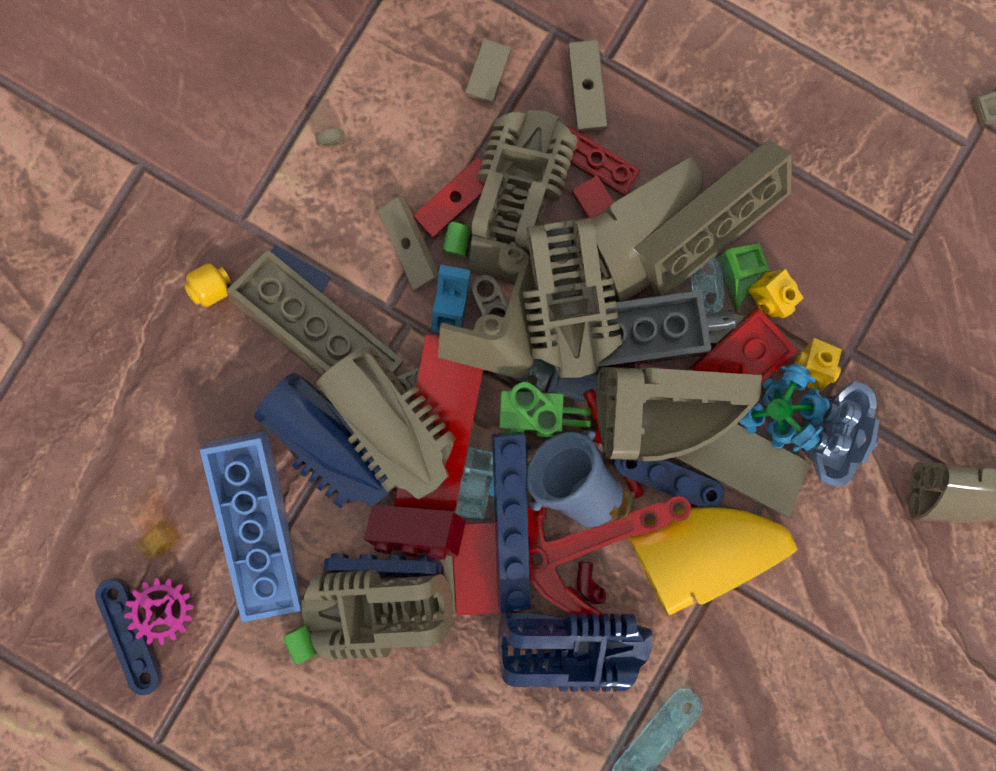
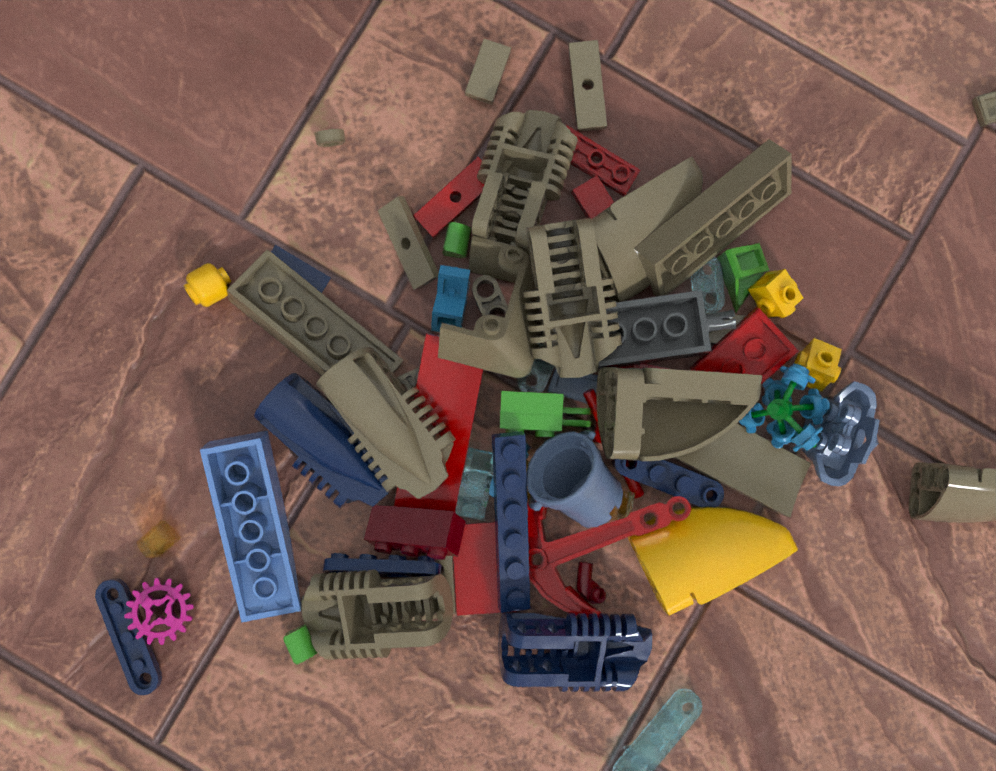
(539, 404): bright green beam -> none

